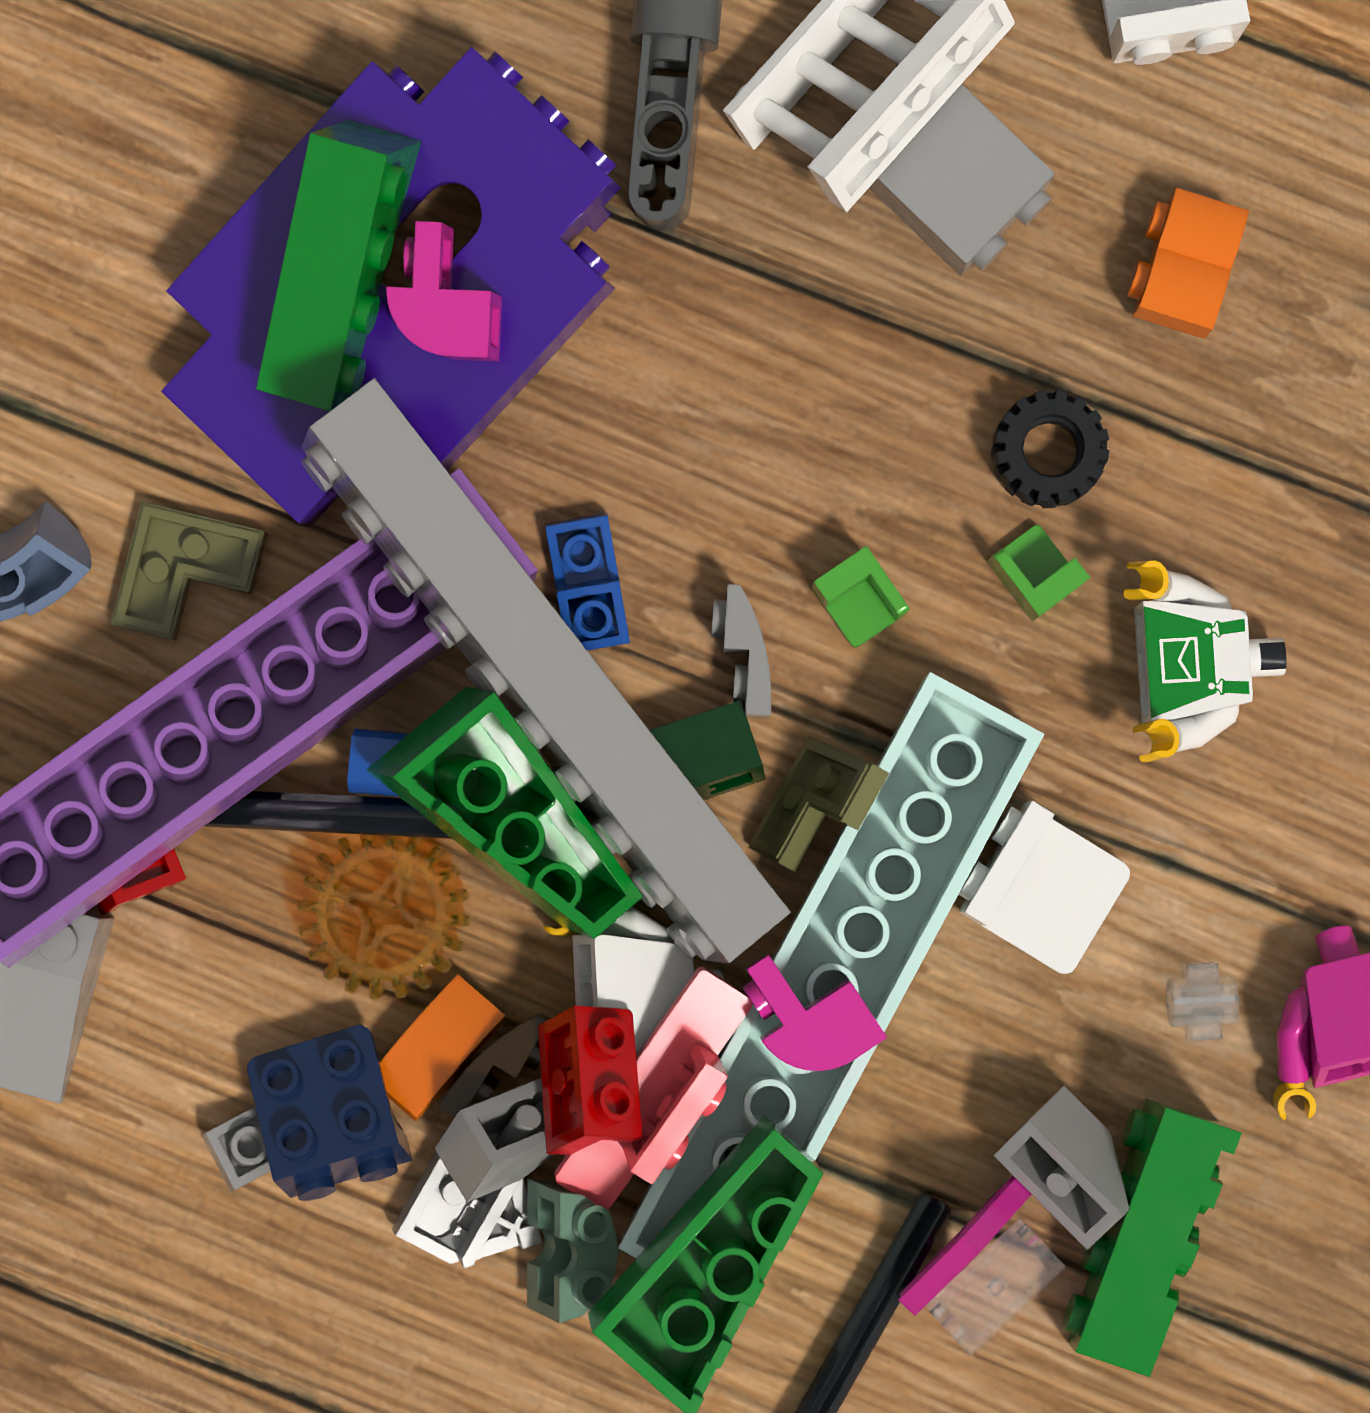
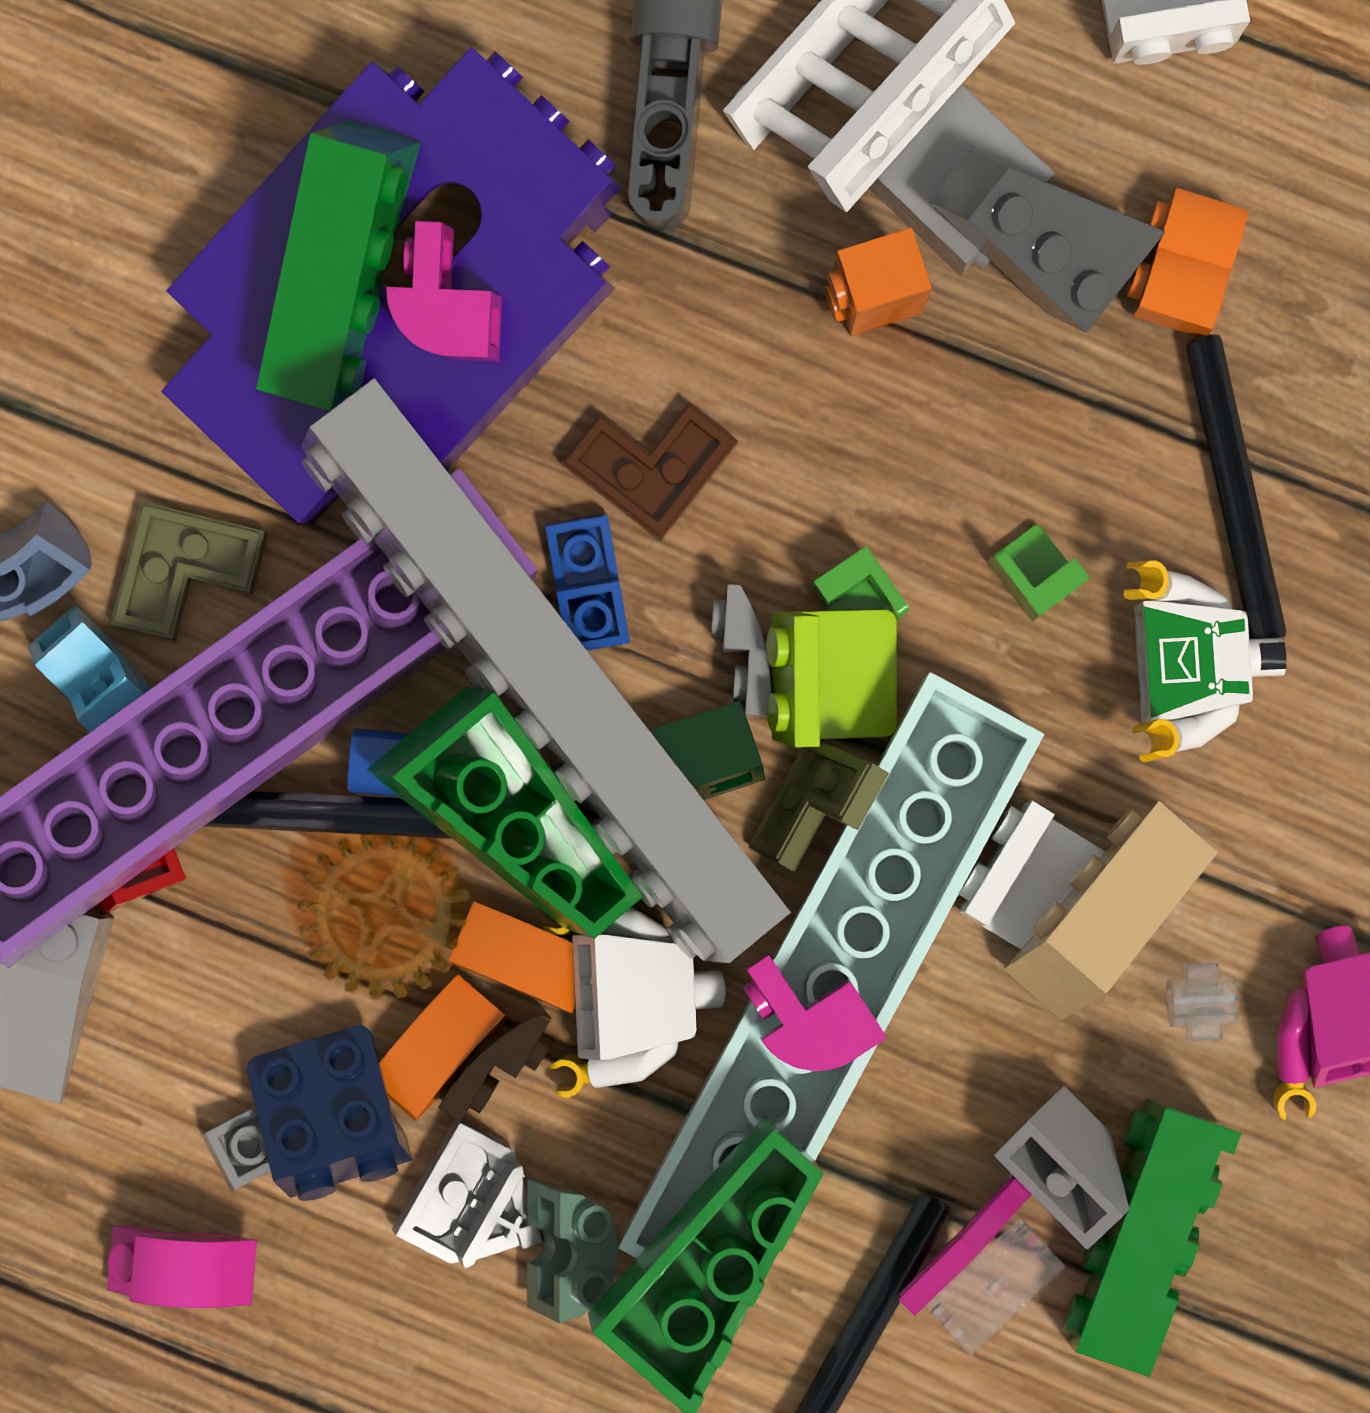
(87, 668): none -> medium azure brick
(181, 1267): none -> dark pink brick
(496, 1141): light grey slope -> none
(517, 956): none -> orange slope
(589, 1078): red bracket -> none
(656, 484): none -> reddish brown tile
(677, 1084): coral bracket -> none
(832, 675): none -> lime bracket
(878, 282): none -> orange brick
(1045, 239): none -> dark grey wedge
(1059, 410): black tyre -> none
(1111, 911): none -> tan wedge
(1235, 487): none -> black axle

